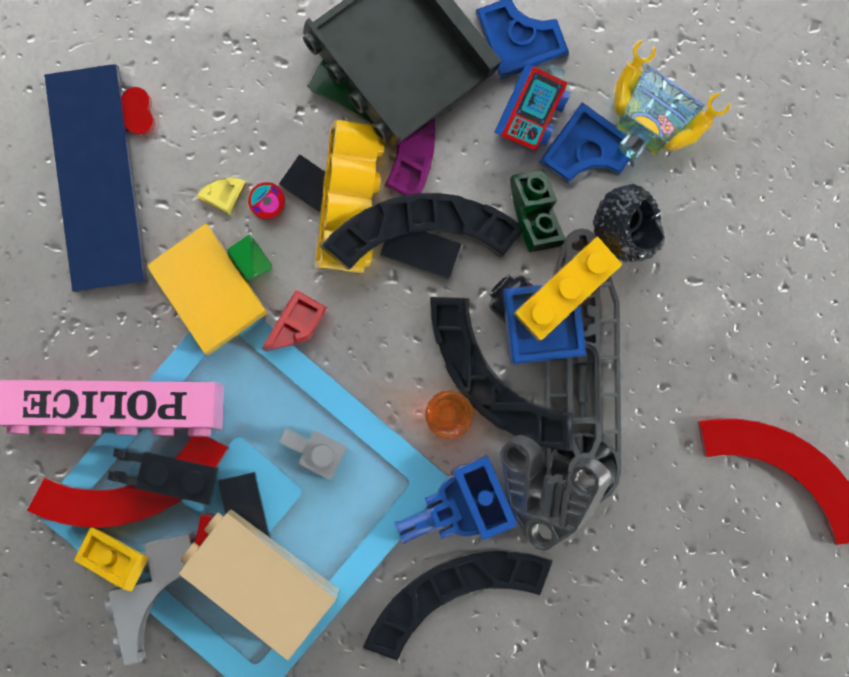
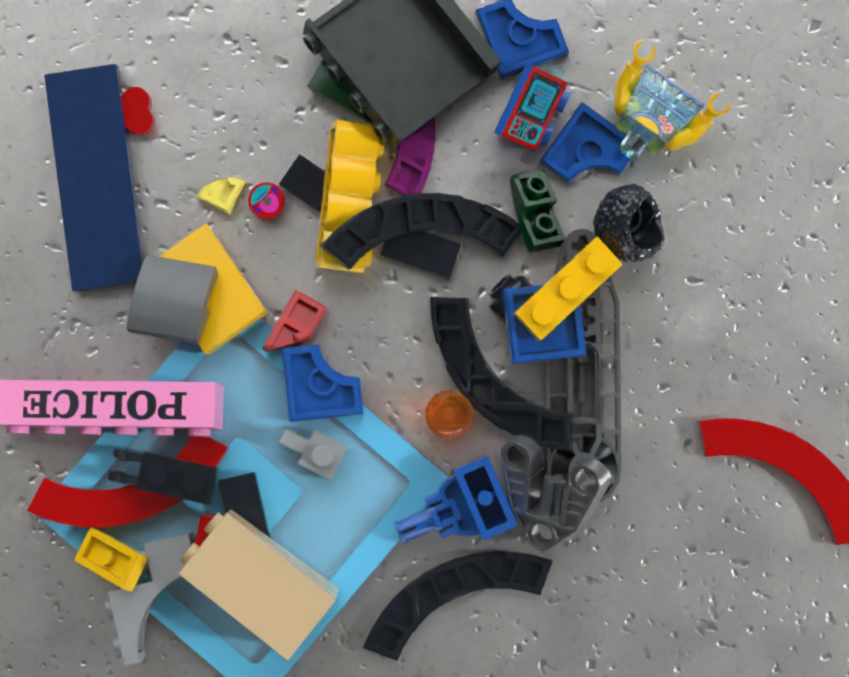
(171, 299): none -> dark grey slope
(249, 258): green slope -> none
(317, 389): none -> blue tile

